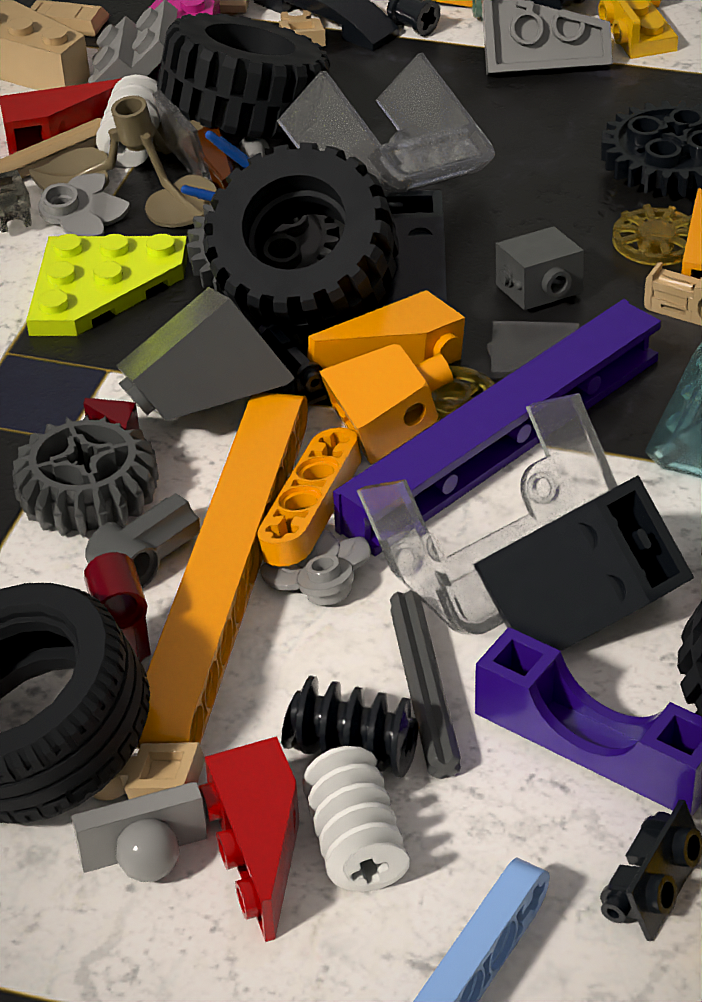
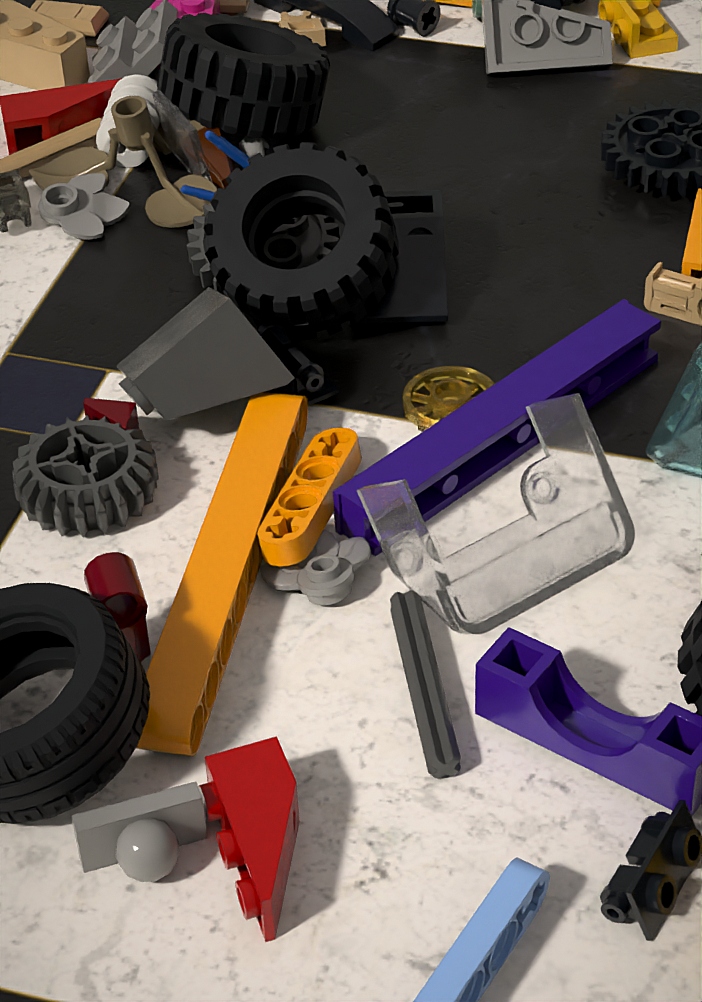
(99, 274): neon yellow plate -> none
(148, 536): dark grey piece -> none
(156, 769): tan plate -> none
(332, 723): black piece -> none
(354, 820): white piece -> none
(385, 397): light orange torso -> none
(417, 323): light orange slope -> none
(433, 137): clear windscreen -> none
(521, 341): clear piece -> none
(539, 267): dark grey head -> none
(585, 568): black slope -> none
(654, 236): clear yellow wheel -> none

